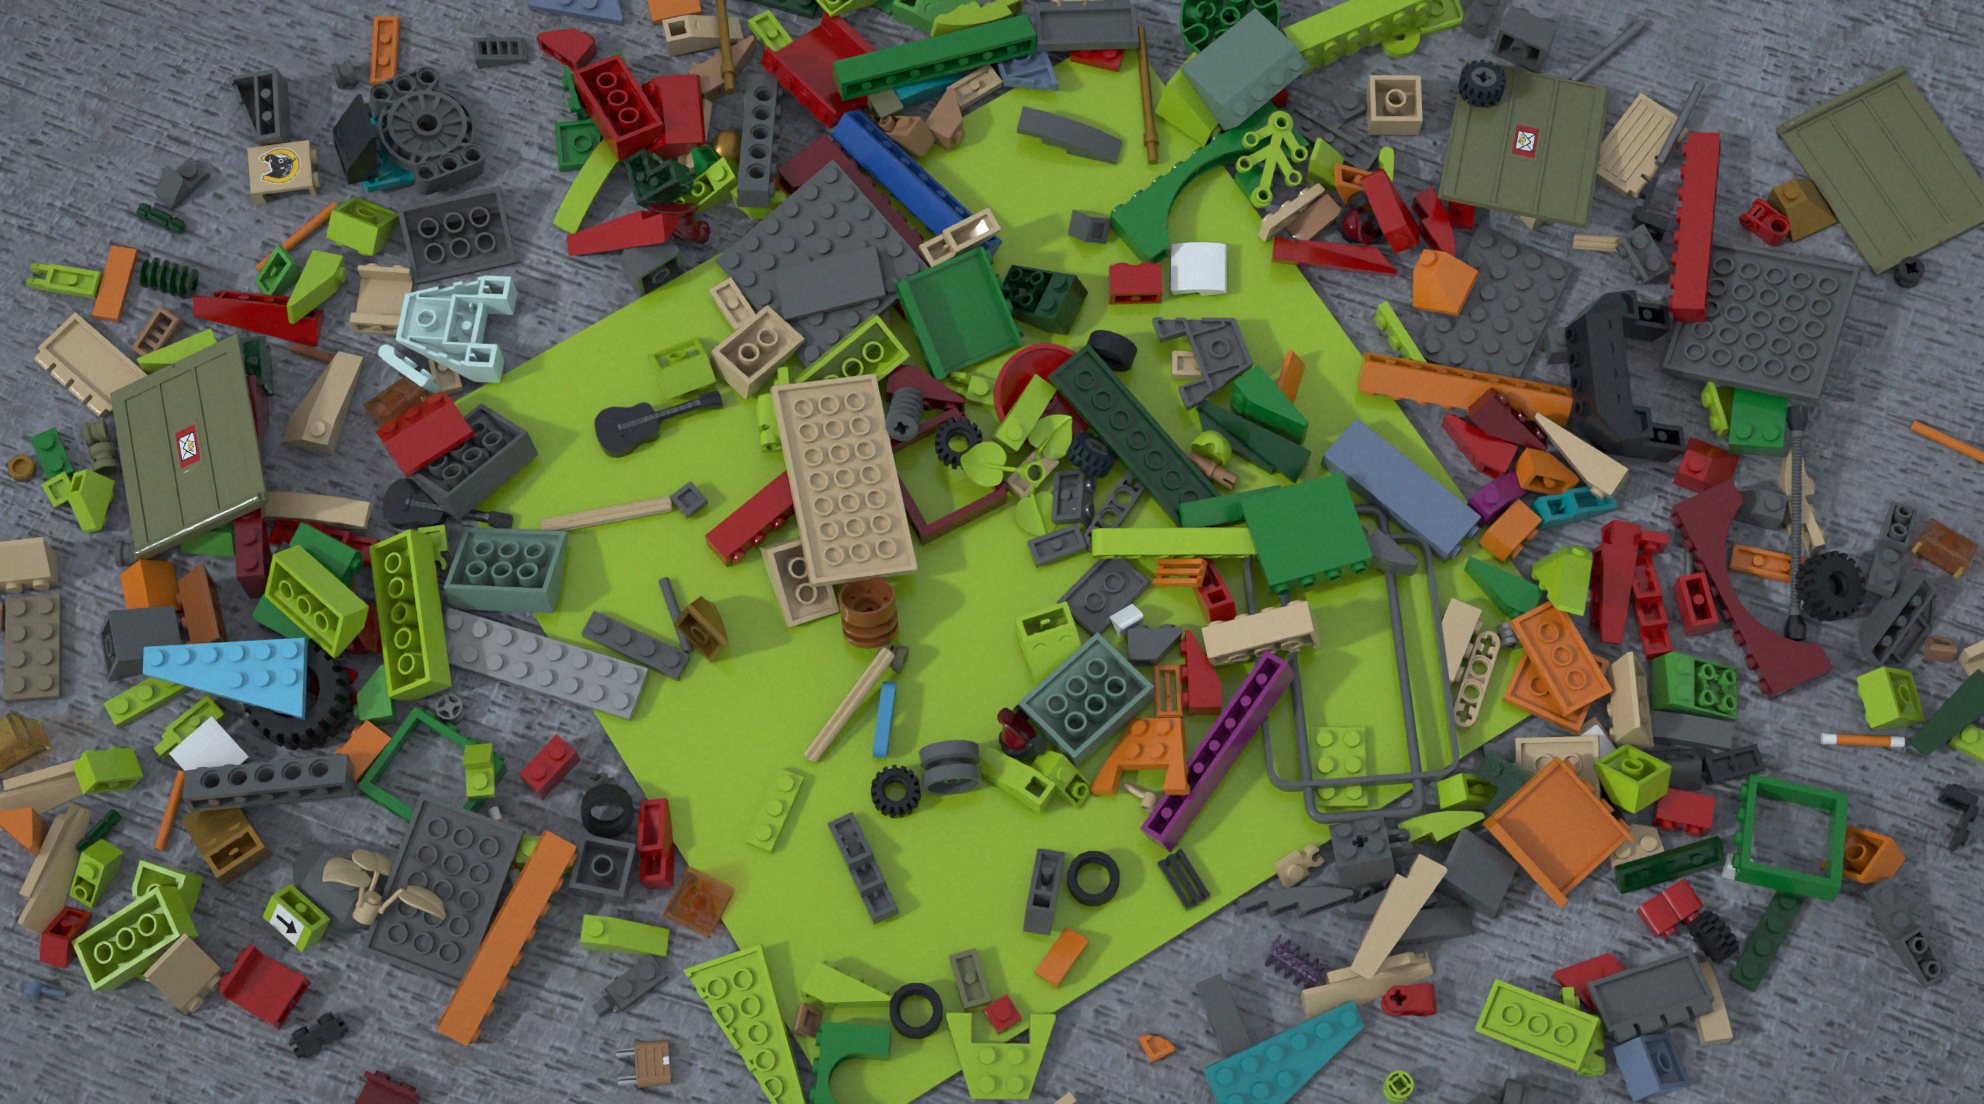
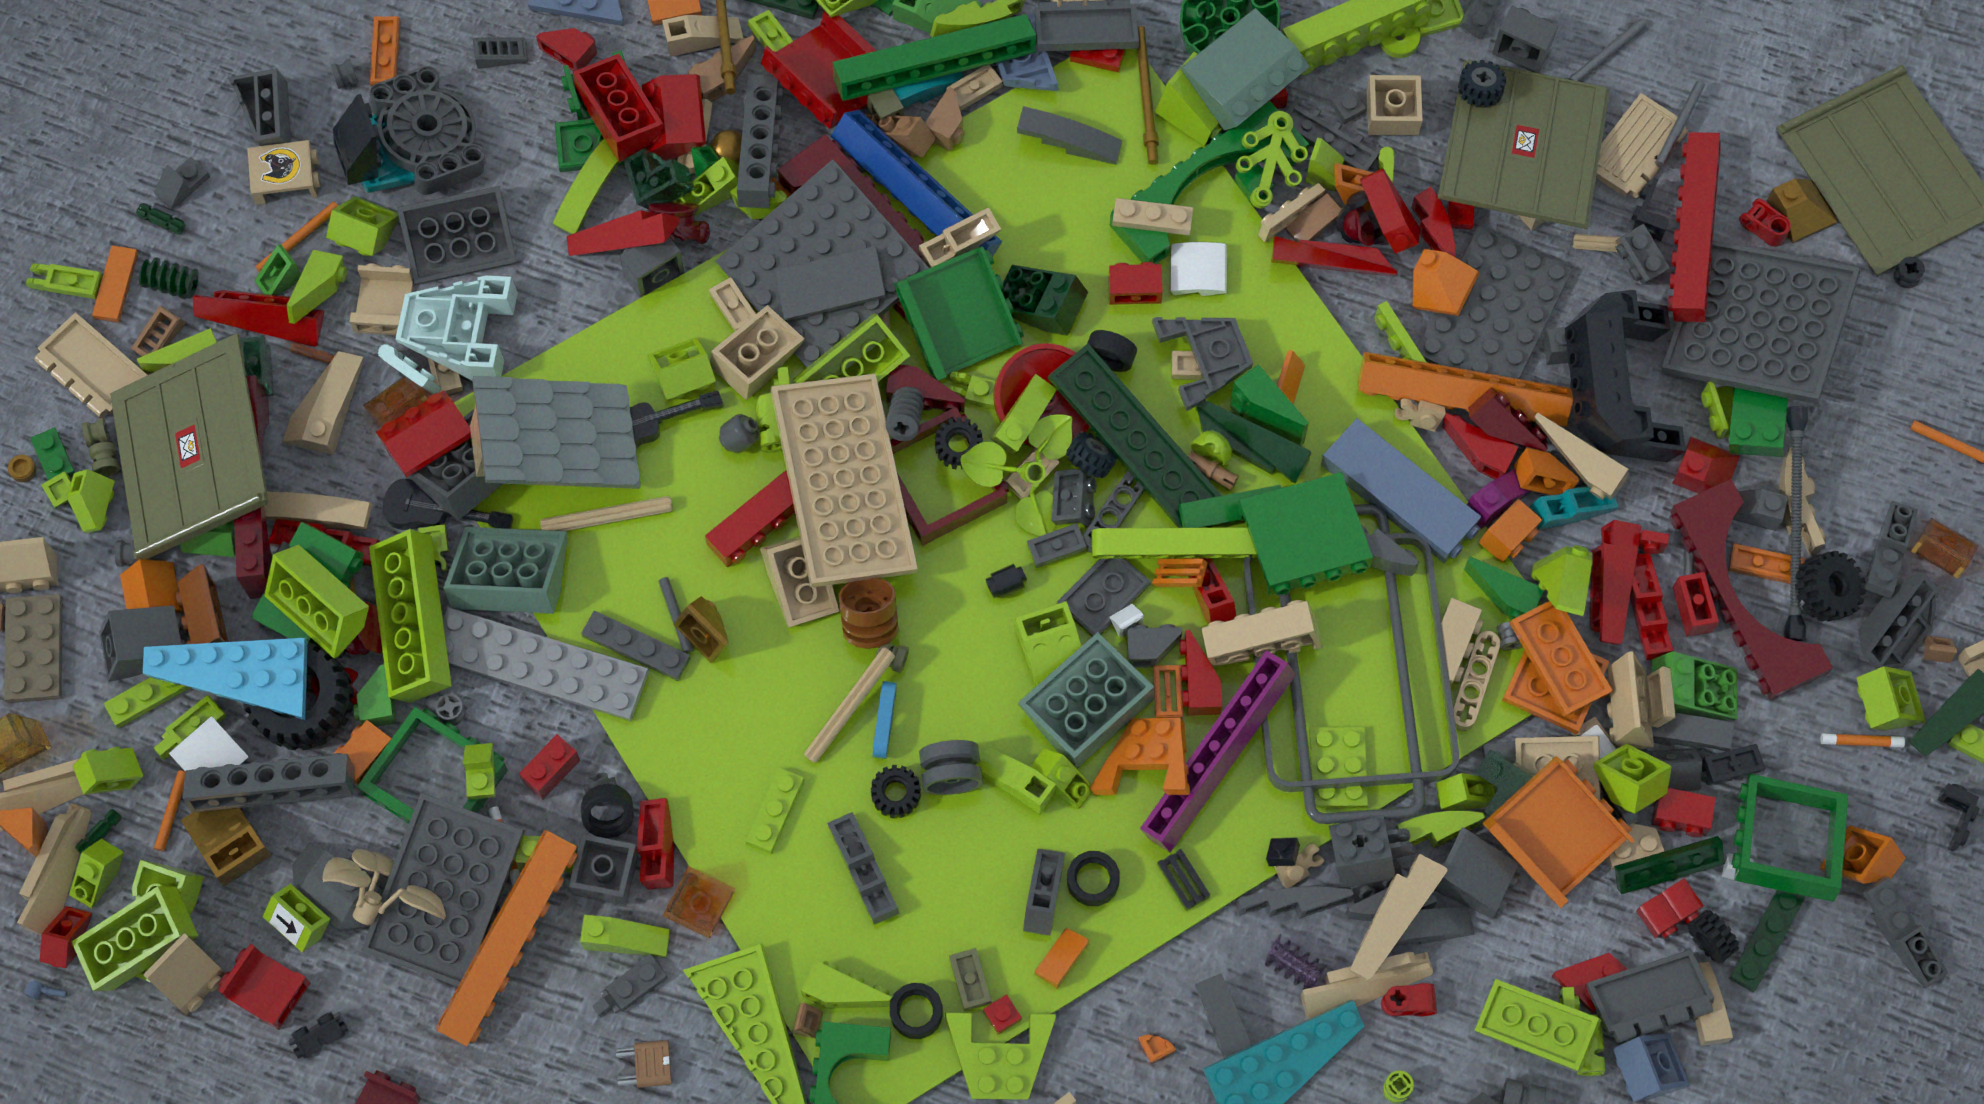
(553, 433): none -> light grey piece
(688, 500): dark grey plate -> none
(739, 433): none -> dark grey head
(1006, 581): none -> black brick
(1018, 735): cap -> none
(1089, 226): dark grey panel -> none
(1148, 799): tan hand -> none
(1152, 216): none -> tan plate
(1283, 852): none -> black plate
(1424, 415): none -> tan plate
(1660, 697): none -> tan tile

